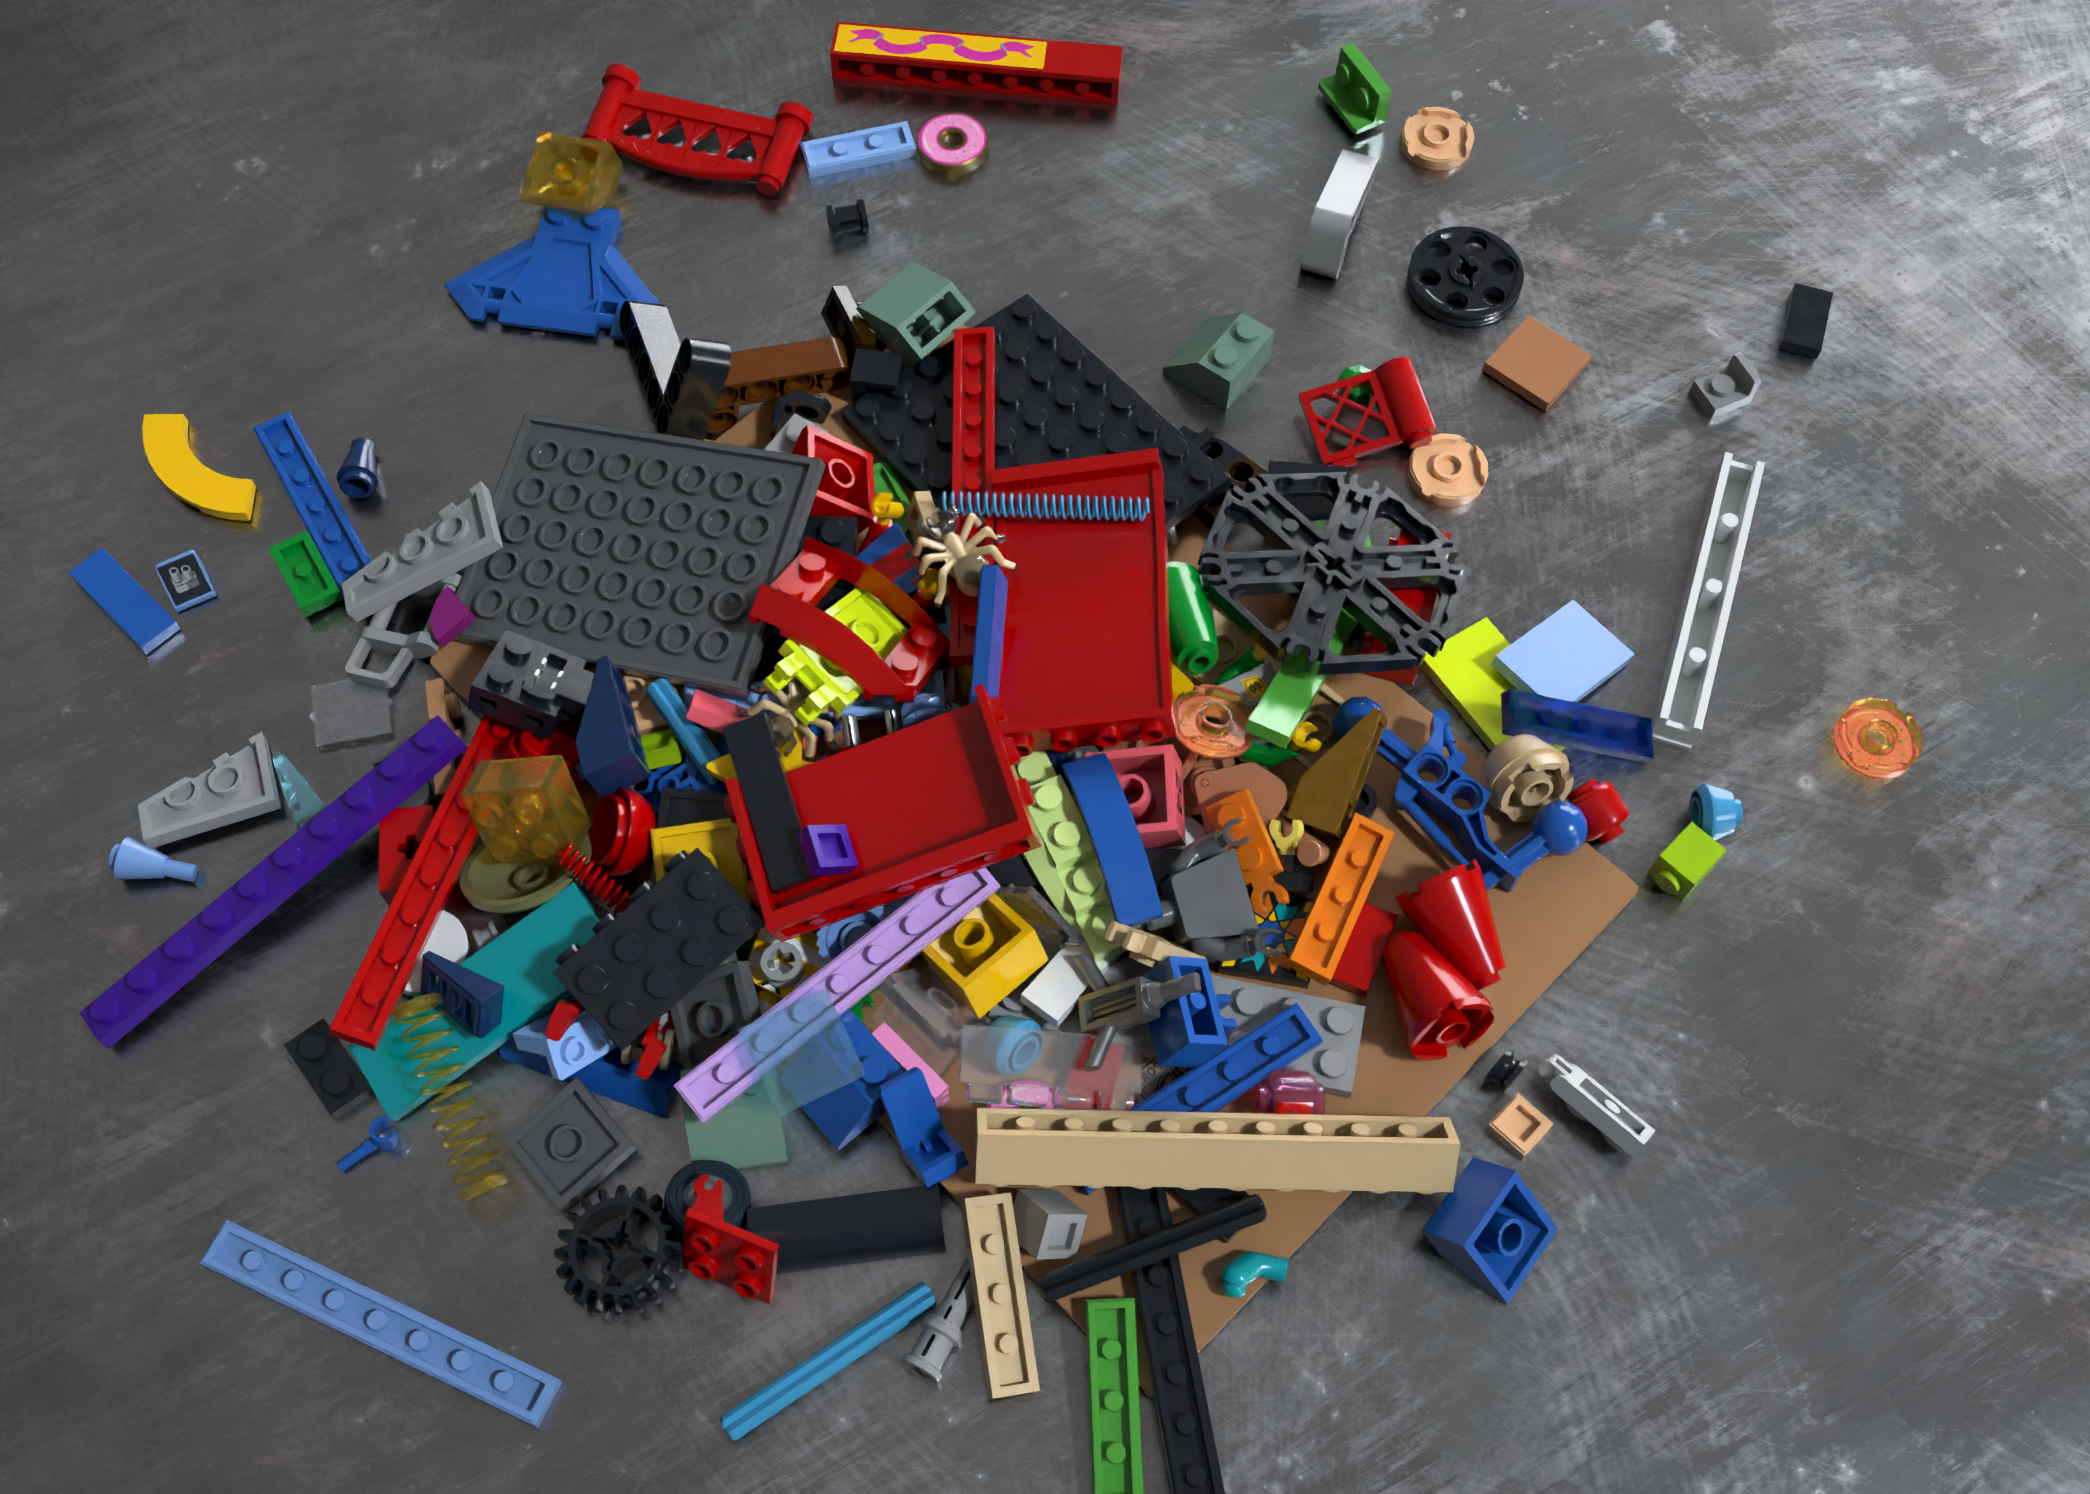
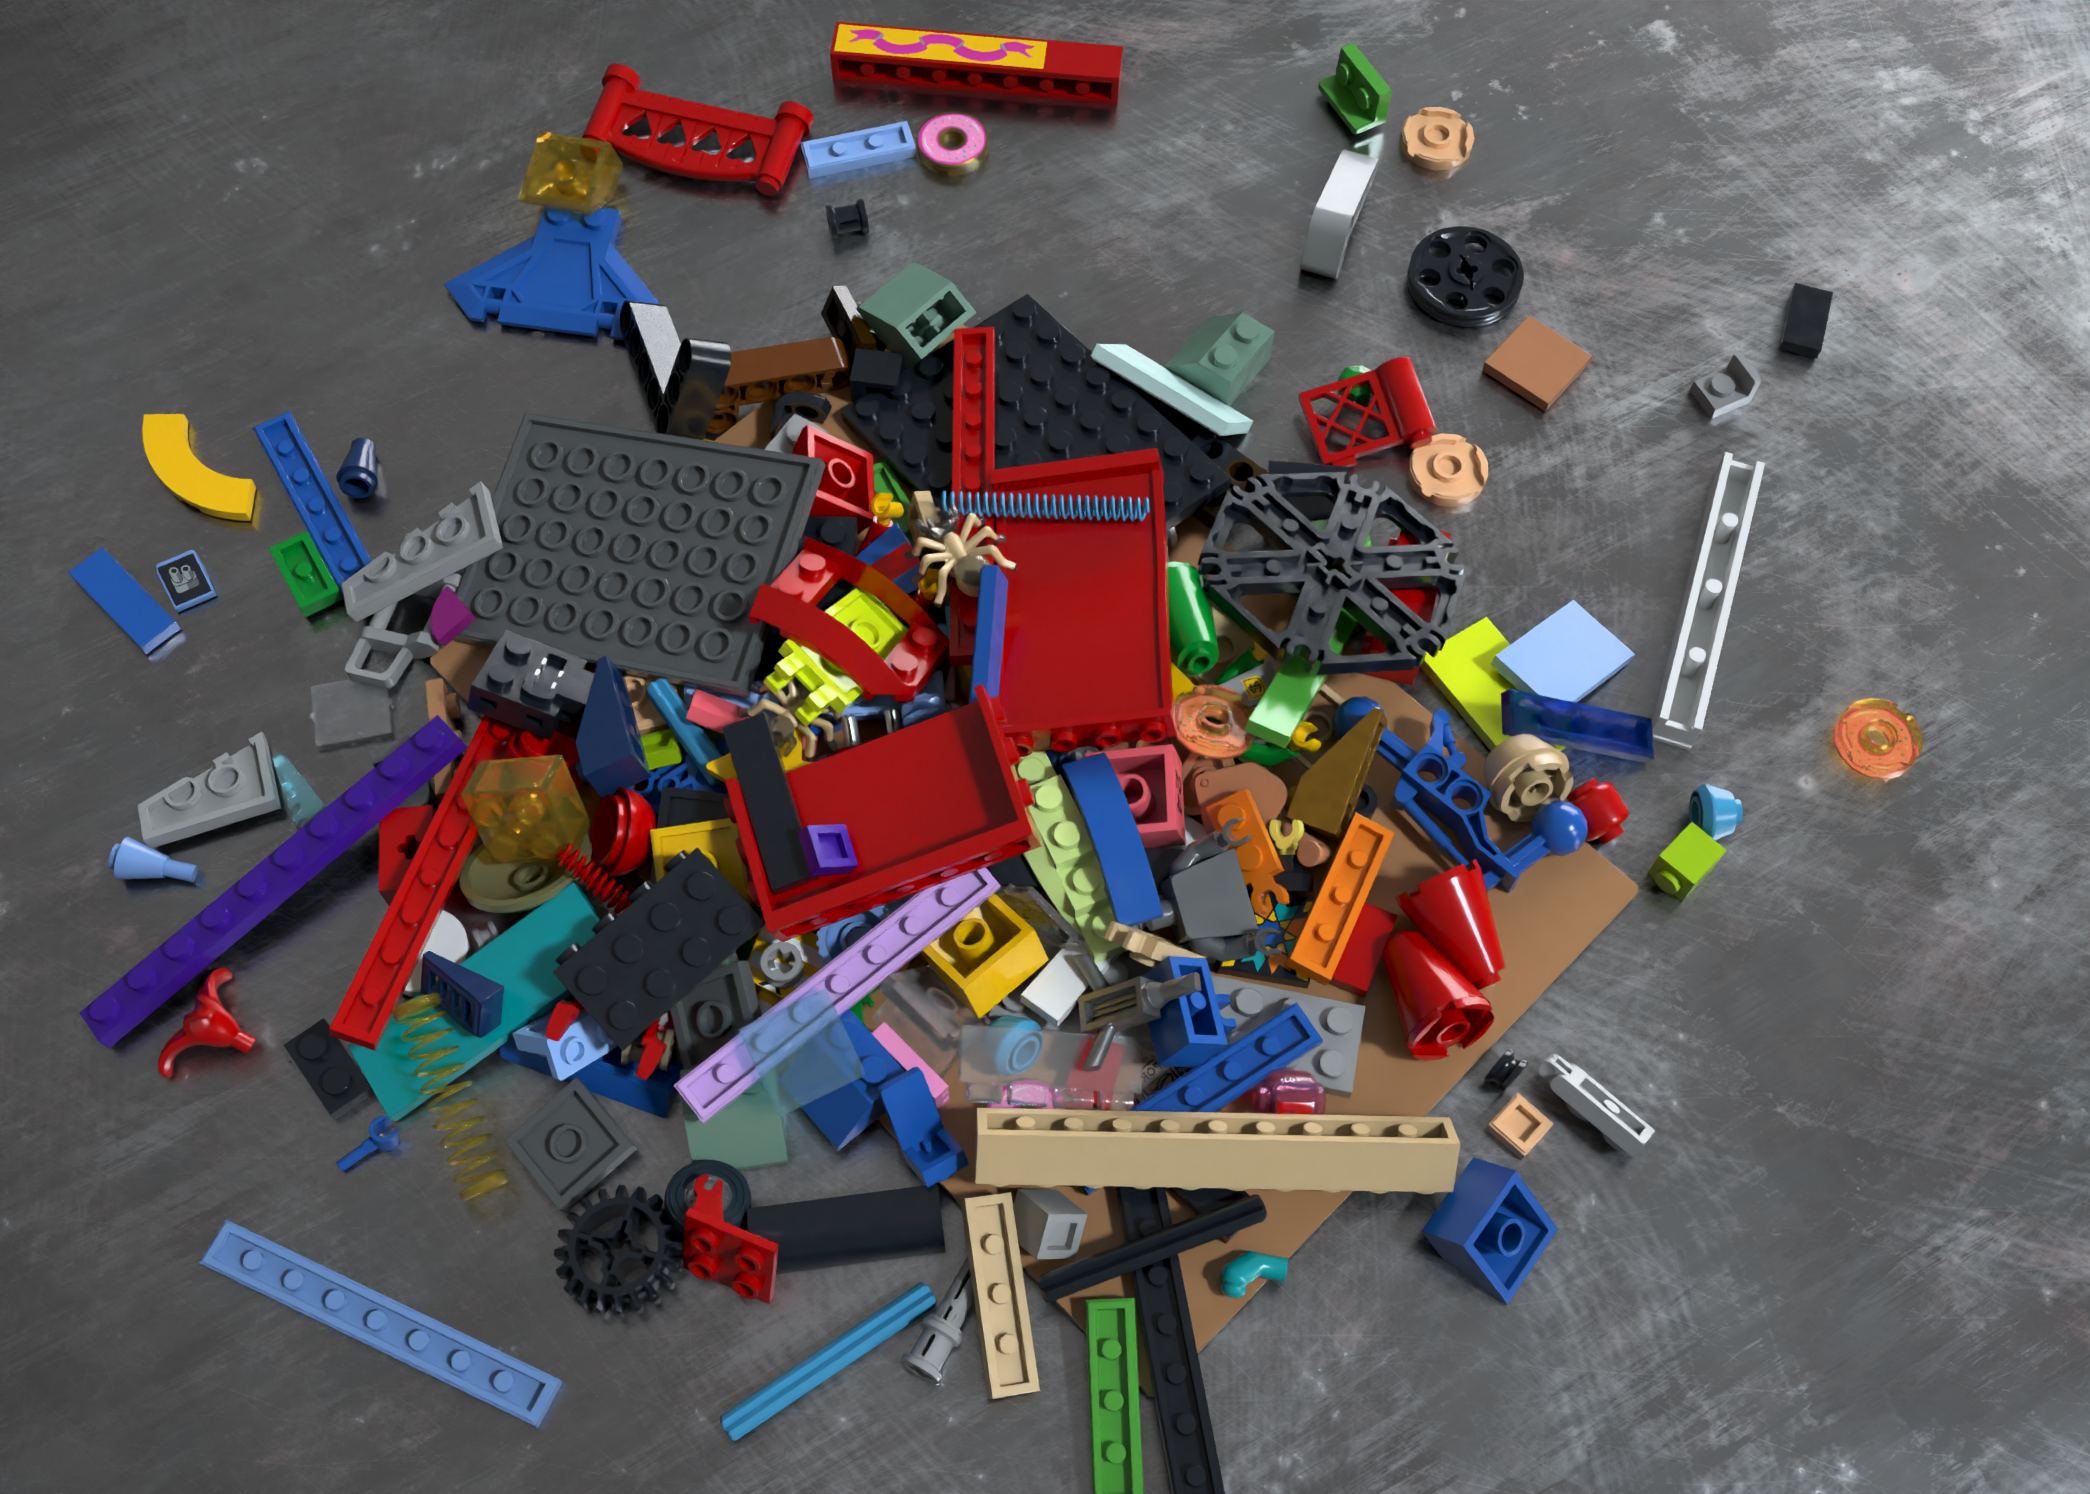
(207, 1025): none -> red piece
(1171, 389): none -> light aqua tile

